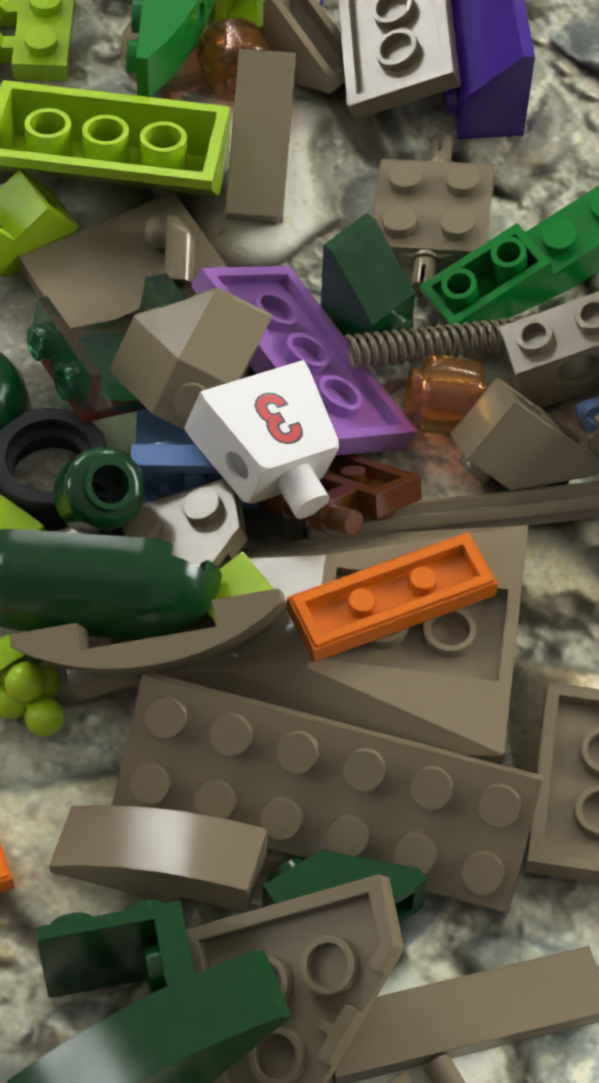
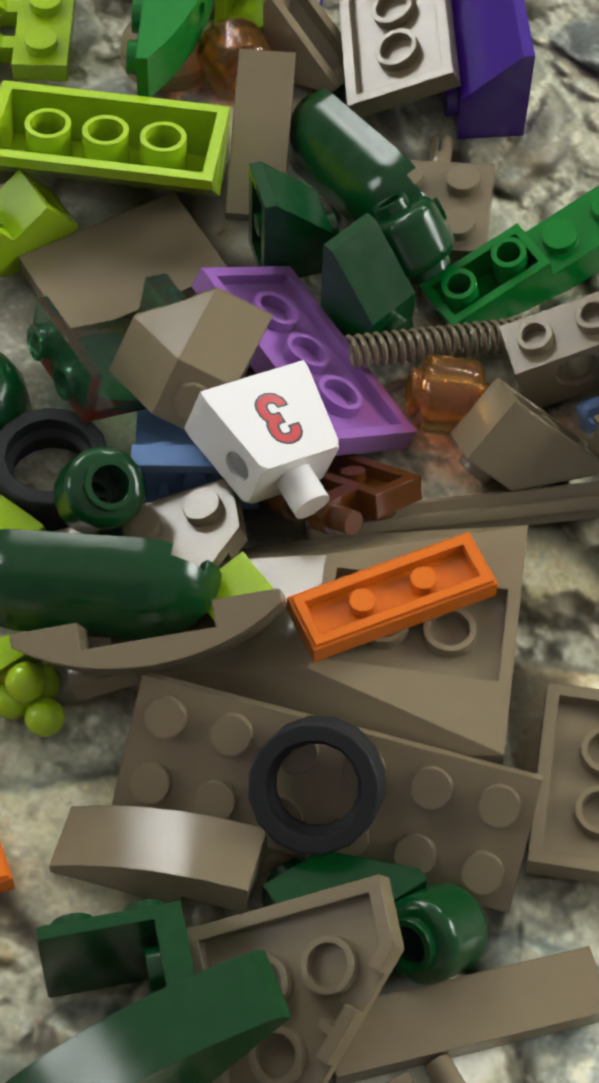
(178, 246): dark tan arm -> none
(279, 822): none -> black tyre
(287, 221): none -> dark green slope
(346, 157): none -> dark green brick
(415, 235): none -> dark green head
(440, 933): none -> dark green head

